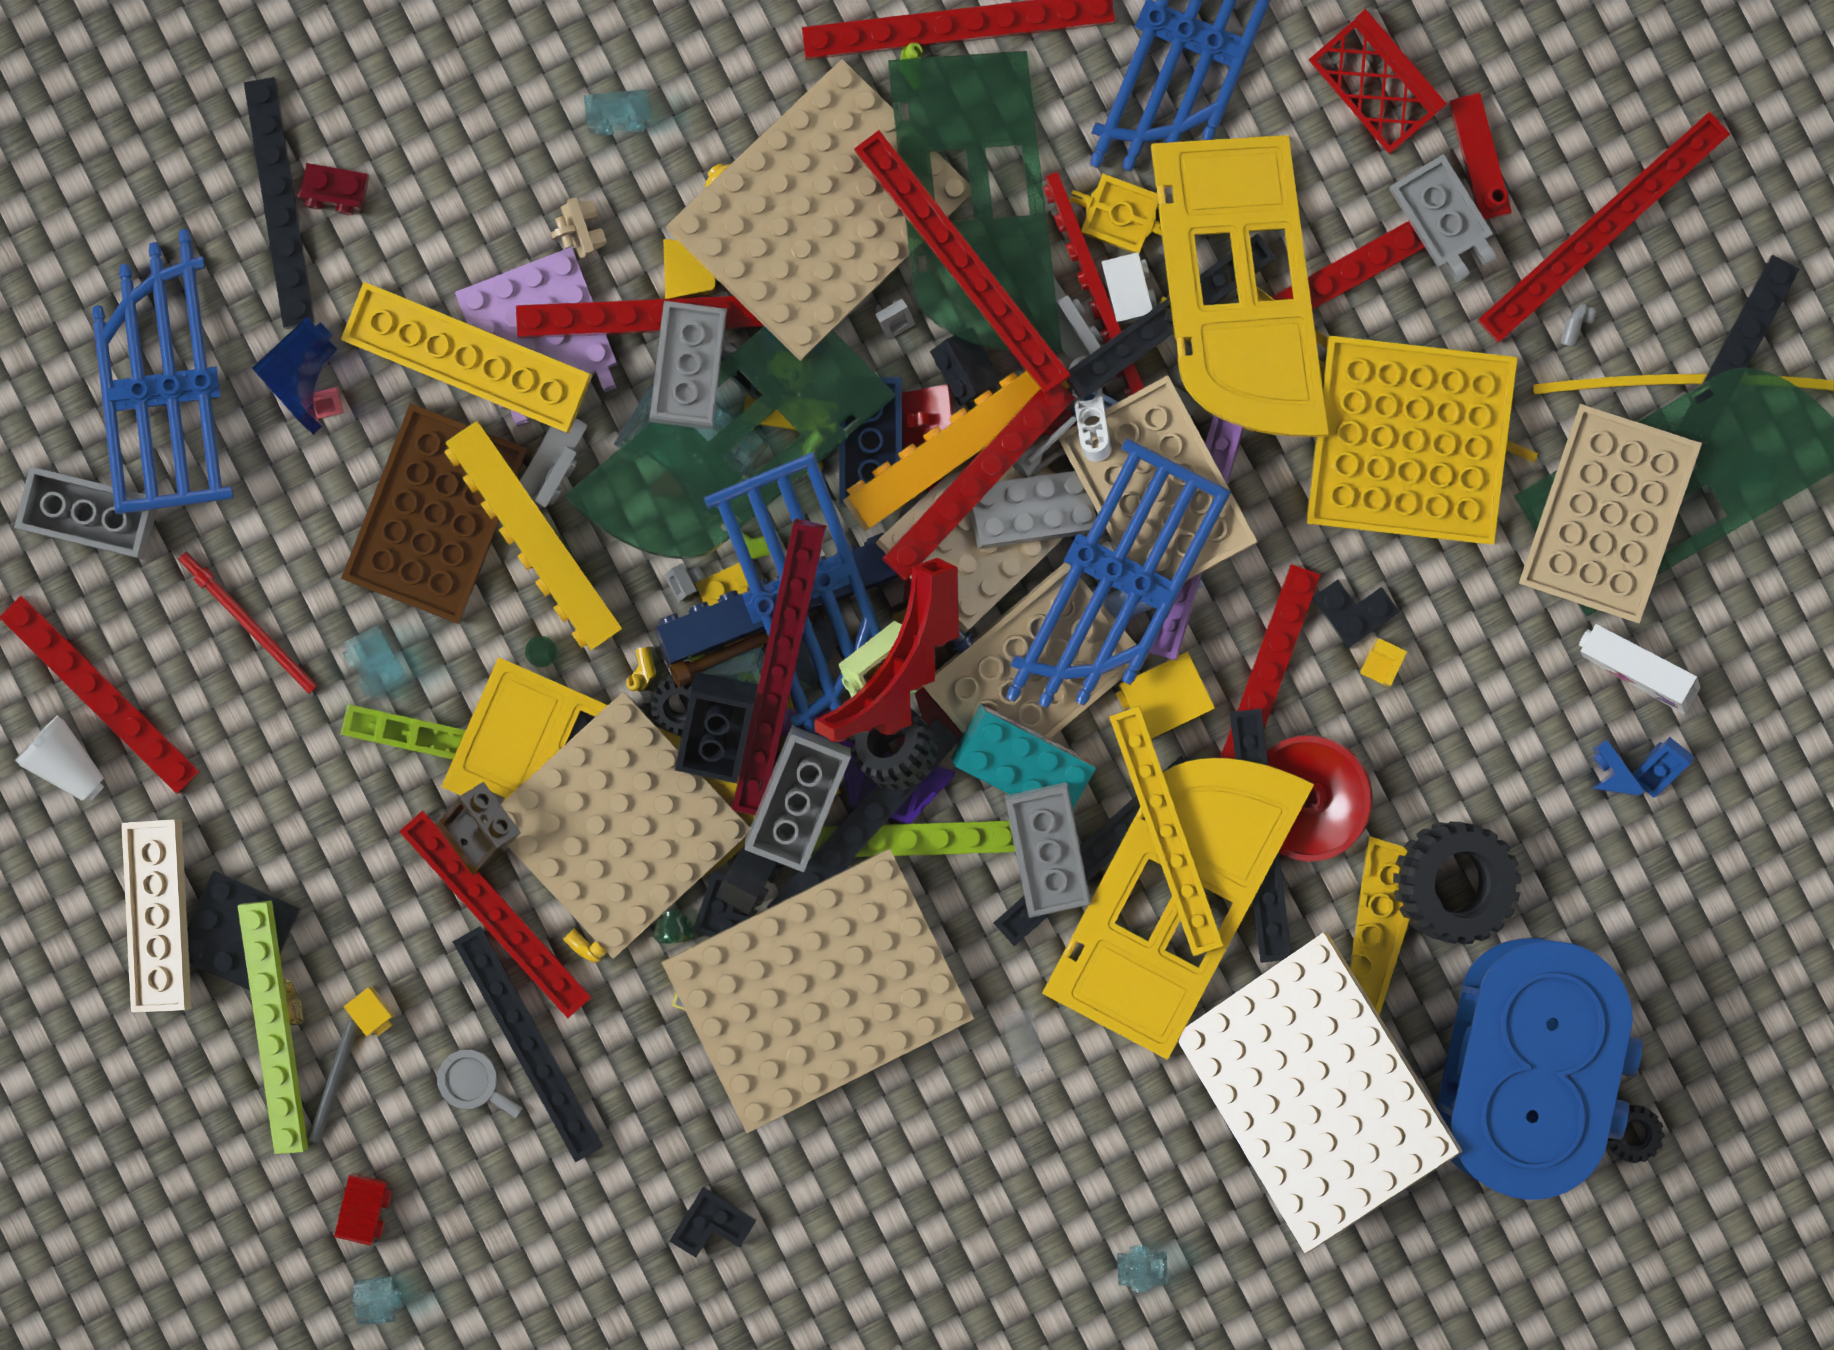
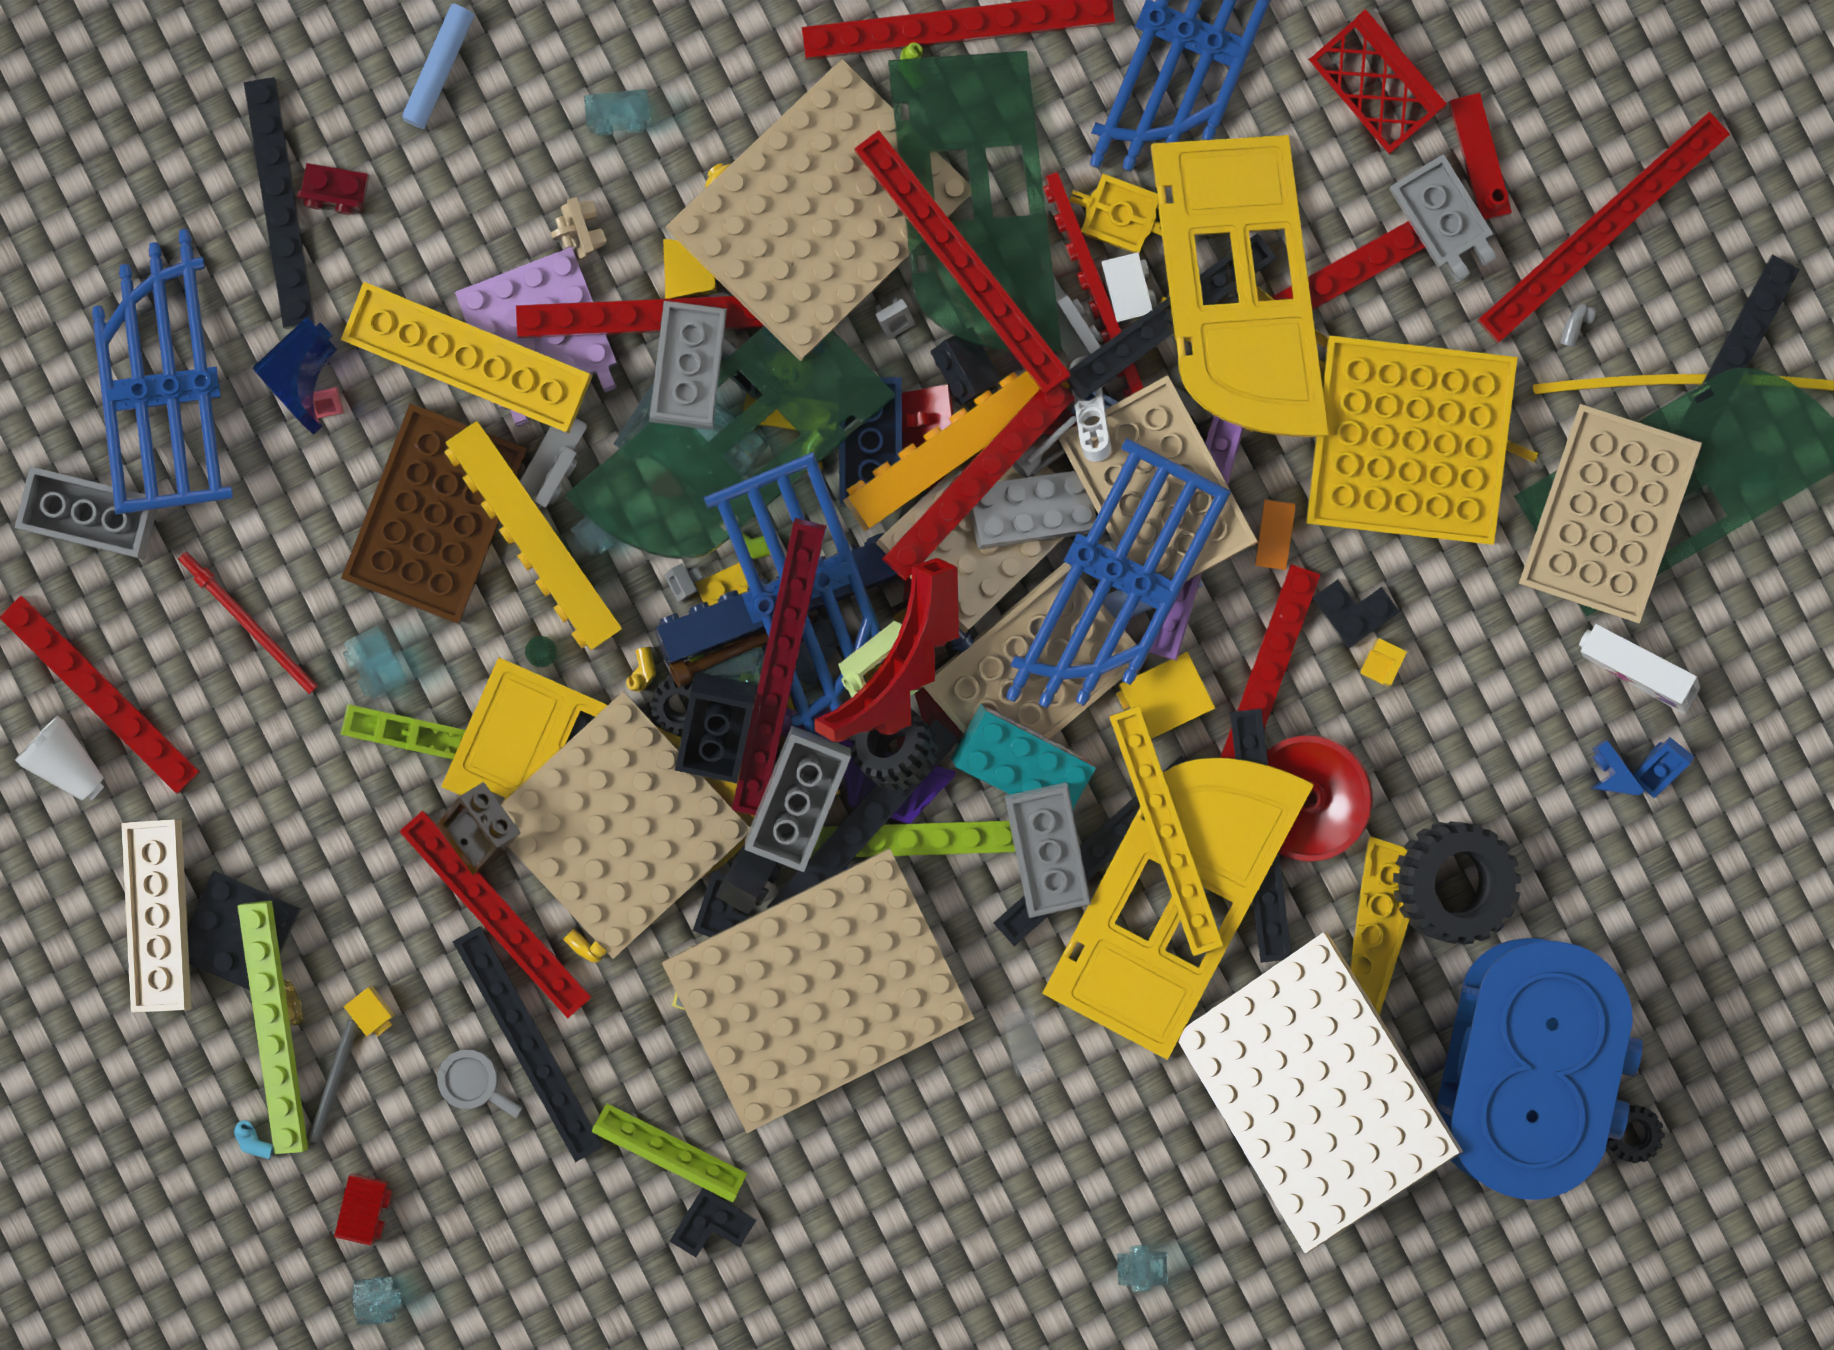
(249, 1141): none -> medium azure arm
(438, 66): none -> light blue brick
(591, 538): none -> clear light blue brick
(669, 1152): none -> lime plate
(673, 928): clear green cone -> none
(1275, 534): none -> orange slope

